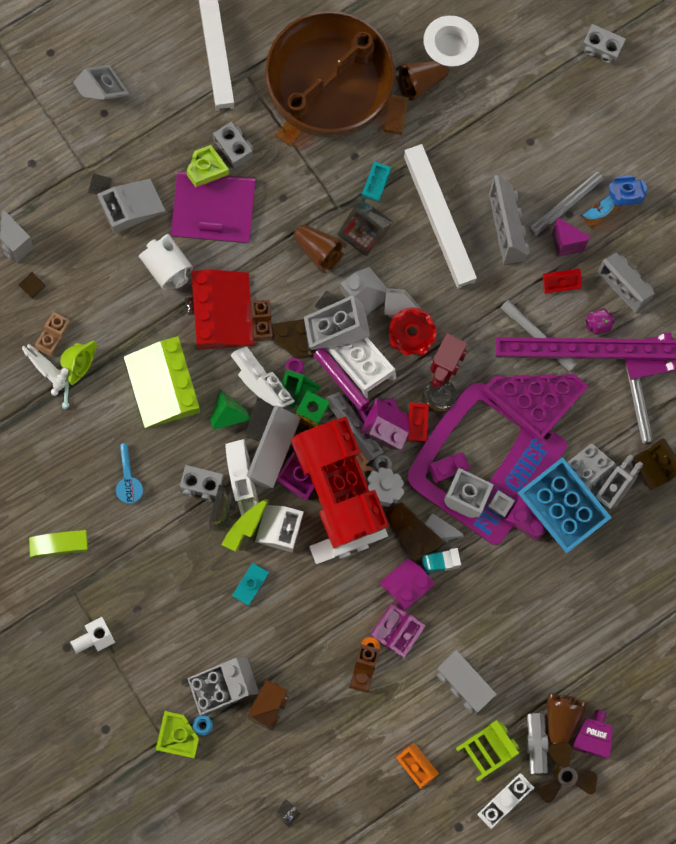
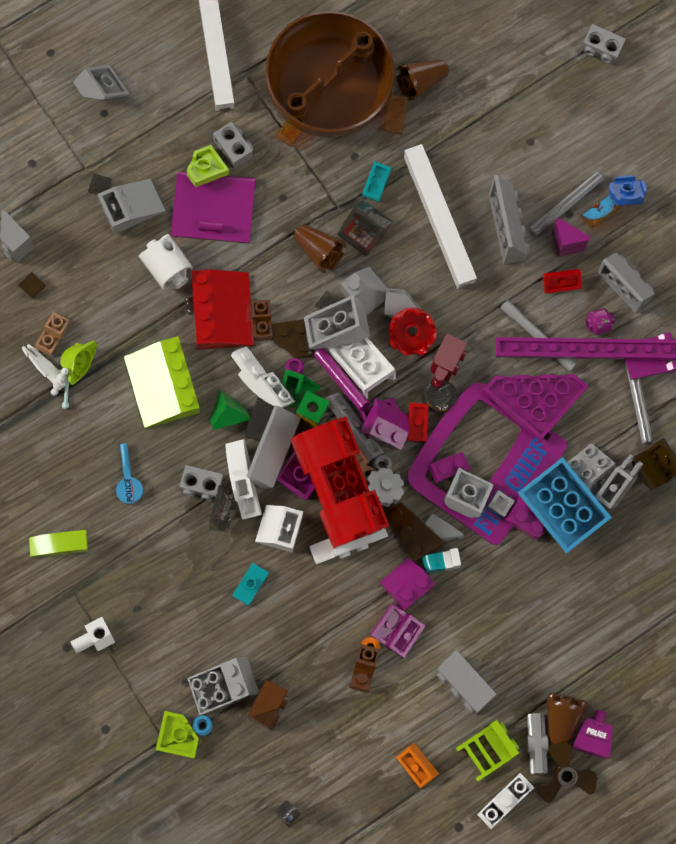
(245, 526): lime slope -> none
(451, 40): white hose -> none

